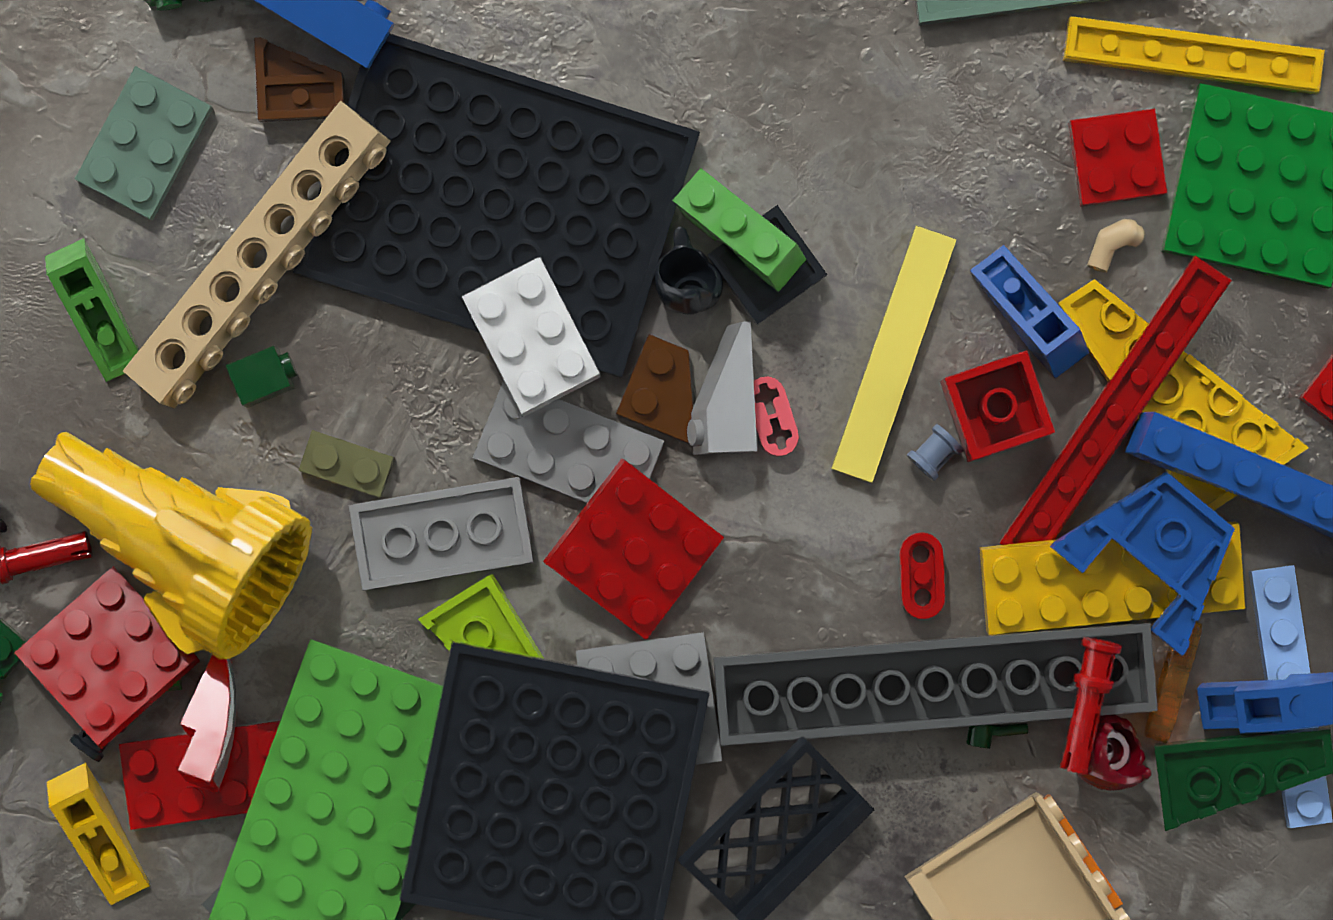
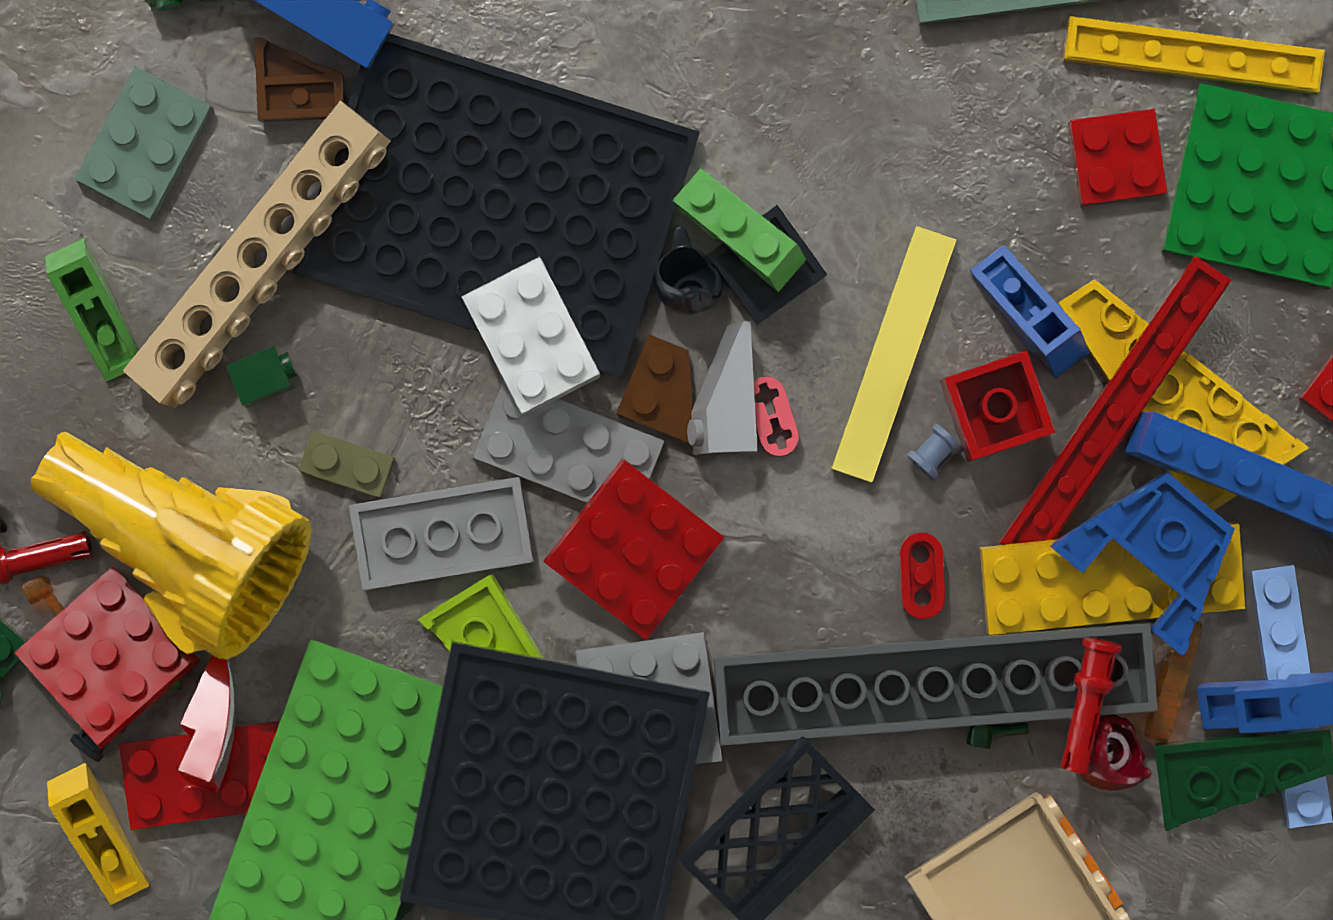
(39, 589): none -> clear orange hand
(1120, 234): tan arm -> none

